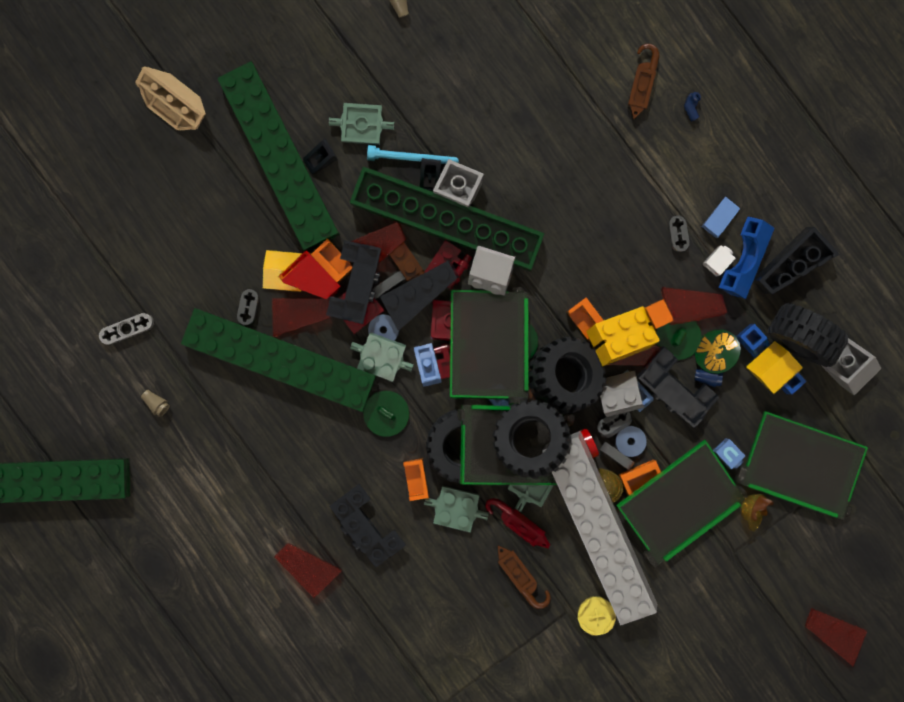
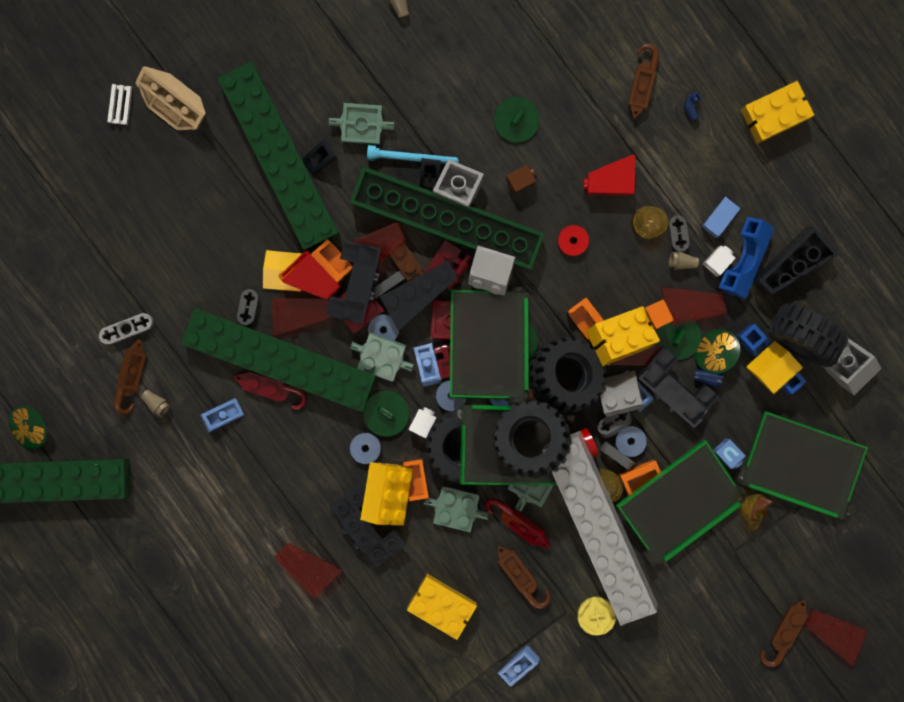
(27, 427): none -> shield
(121, 88): none -> white tile
(129, 375): none -> reddish brown plate
(221, 415): none -> medium blue slope
(270, 388): none -> dark red plate
(365, 439): none -> sand blue piece
(386, 494): none -> yellow piece
(423, 422): none -> white brick
(442, 606): none -> yellow piece
(444, 401): none -> sand blue piece
(516, 119): none -> dark green shield
(519, 666): none -> medium blue slope
(521, 178): none -> reddish brown brick
(576, 232): none -> red piece
(613, 179): none -> red slope
(649, 222): none -> clear yellow piece
(682, 261): none -> dark tan cone
(777, 112): none -> yellow piece
(786, 632): none -> reddish brown plate

